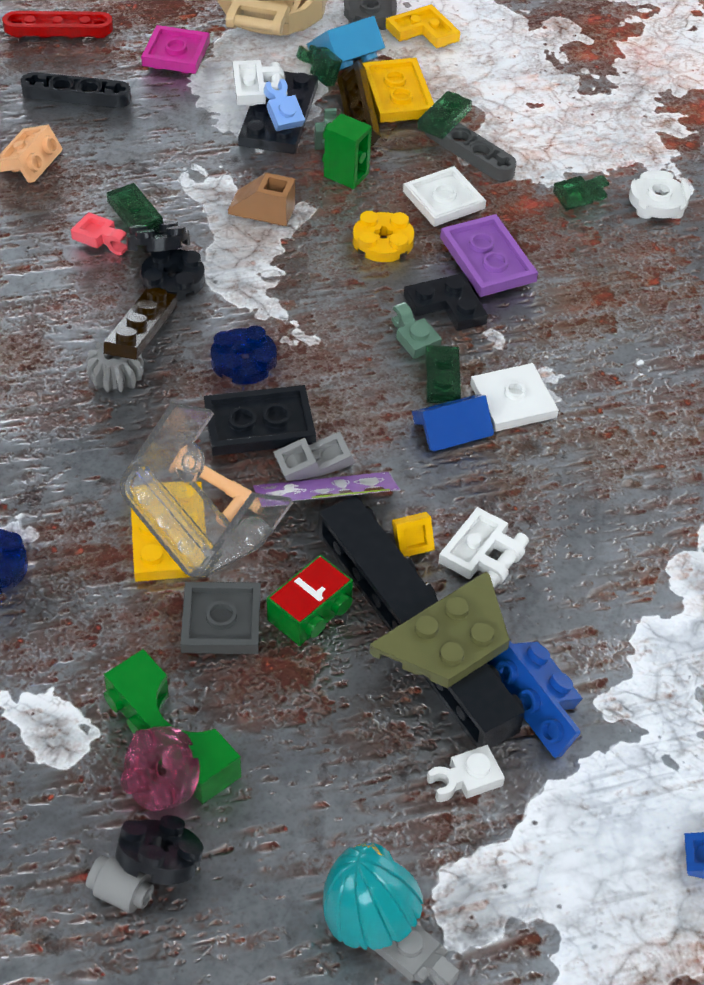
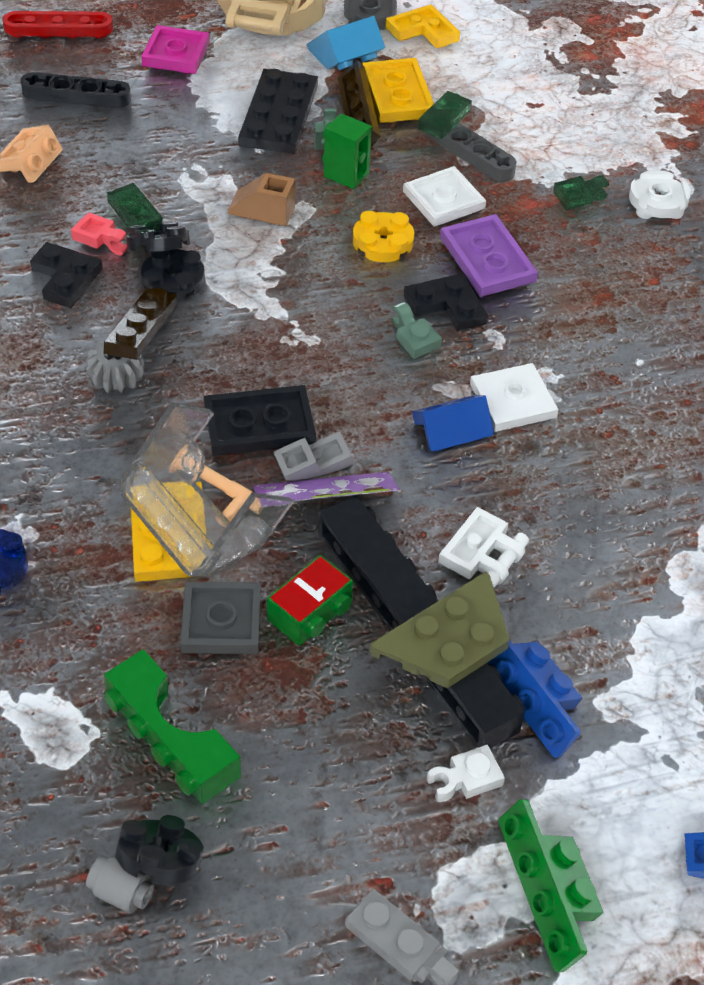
(70, 273): none -> black plate
(141, 772): clear pink plate -> none
(250, 79): white plate -> none
(251, 341): clear blue plate -> none
(283, 109): light blue plate -> none
(323, 61): clear green plate -> none
(370, 898): teal hair -> none
(414, 534): yellow tile -> none
(442, 374): clear green plate -> none
(552, 882): none -> green bracket

